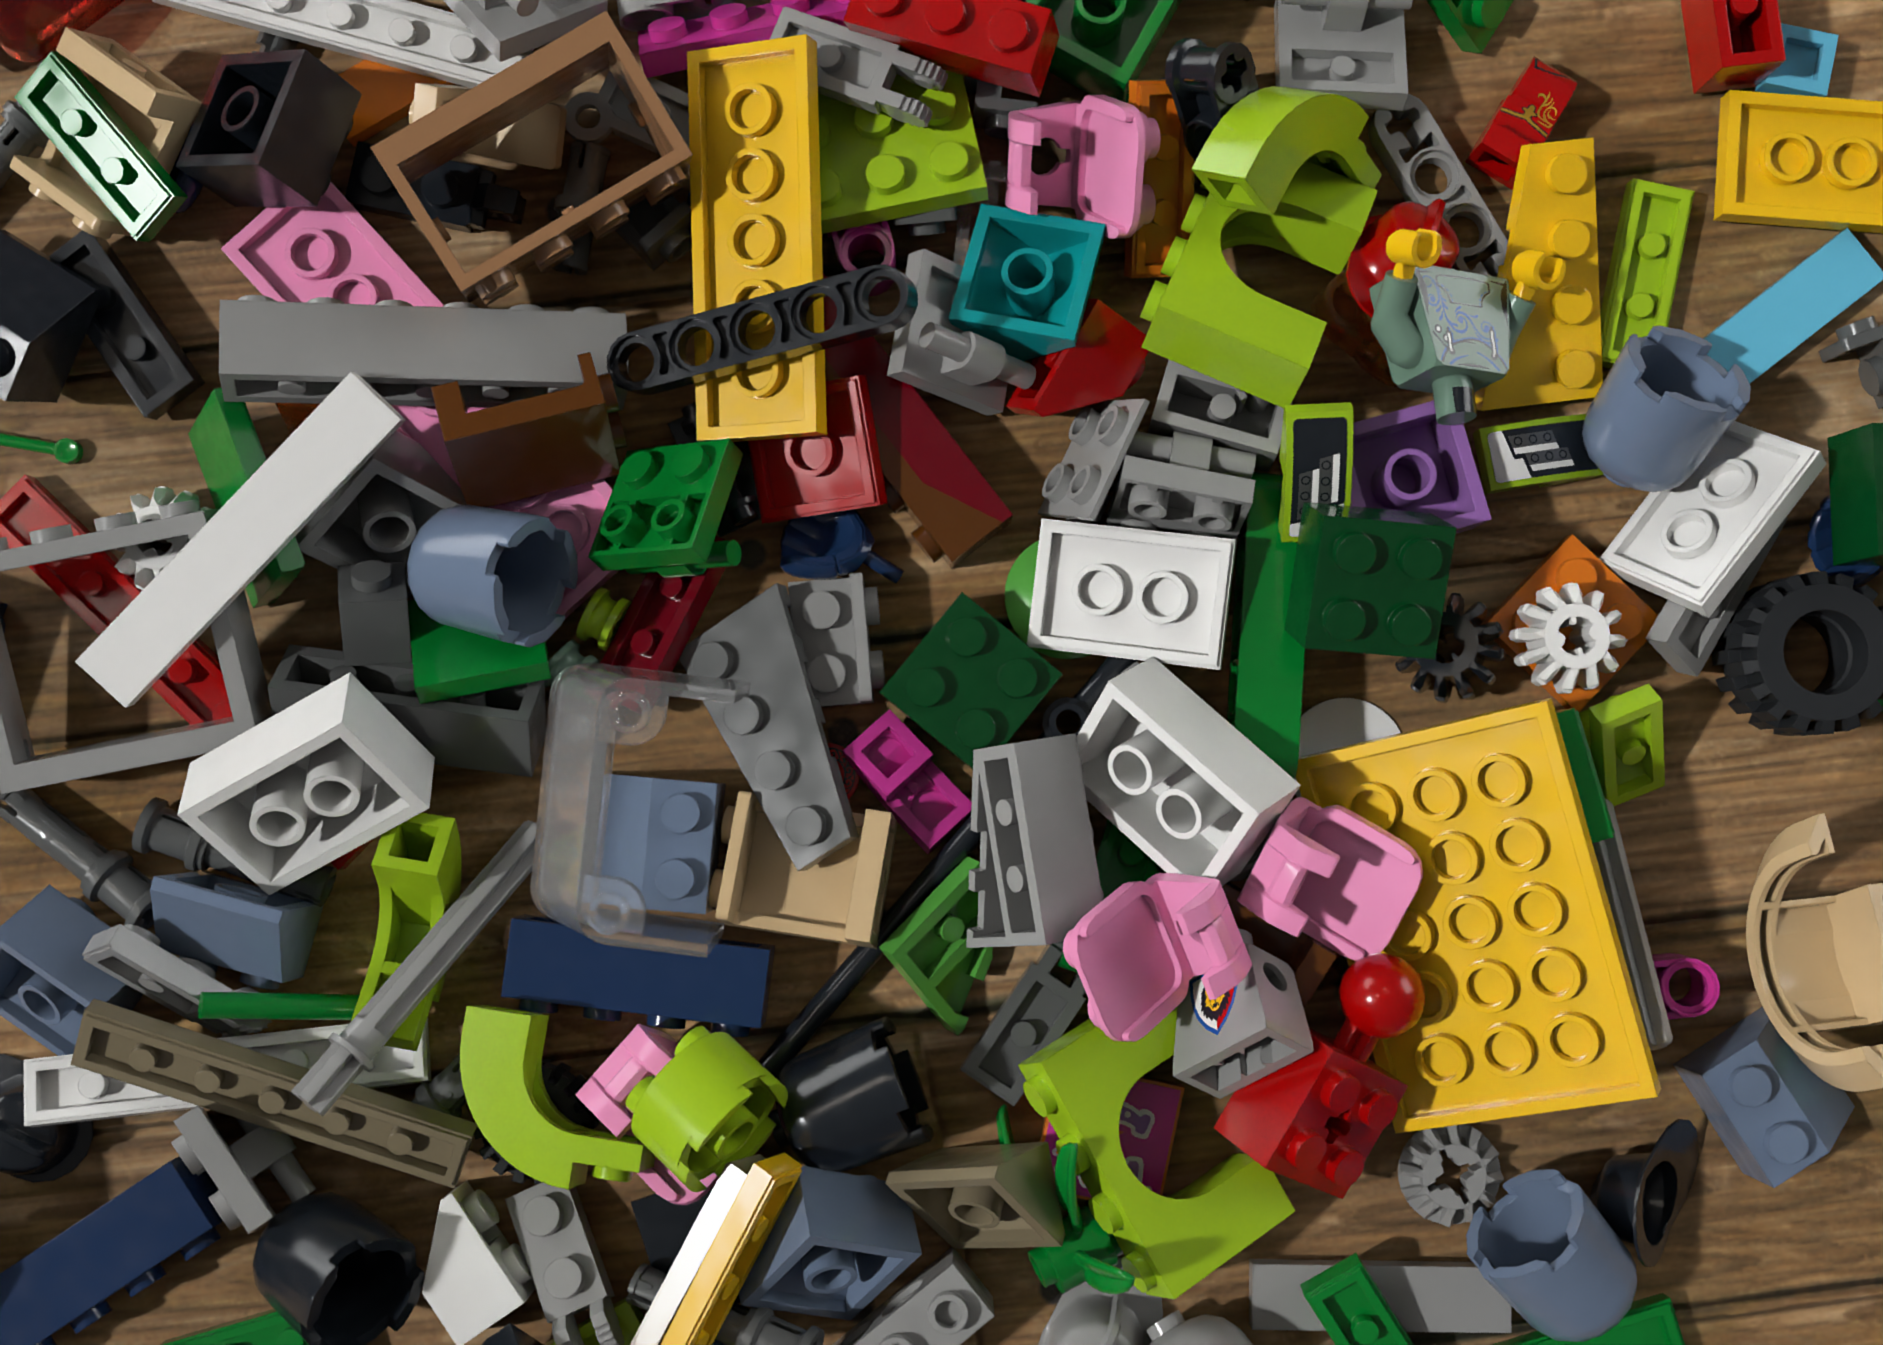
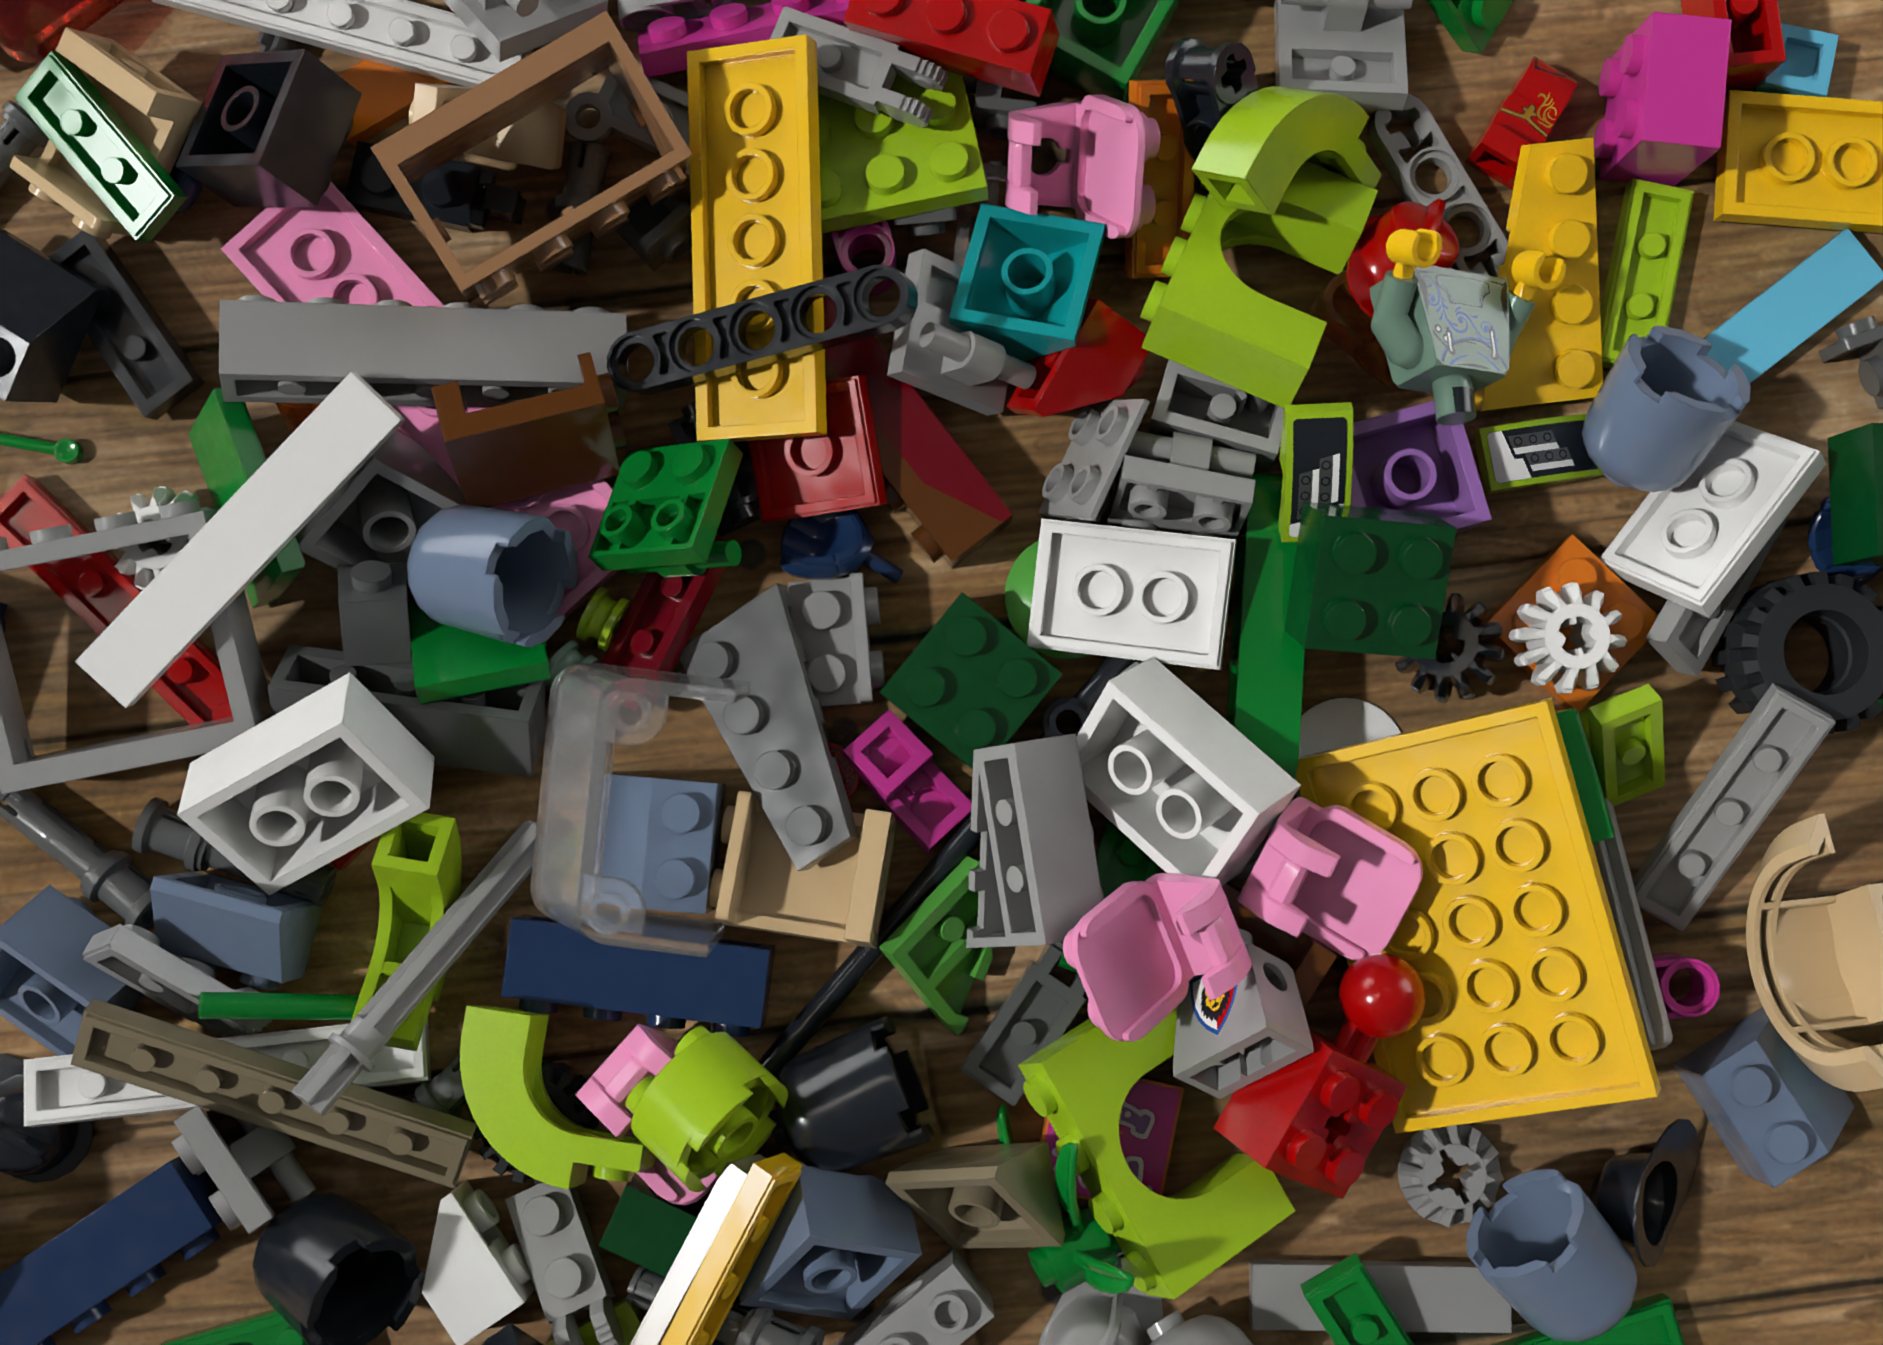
(648, 1227): none -> dark green brick
(1663, 99): none -> dark pink brick
(1730, 805): none -> light grey tile

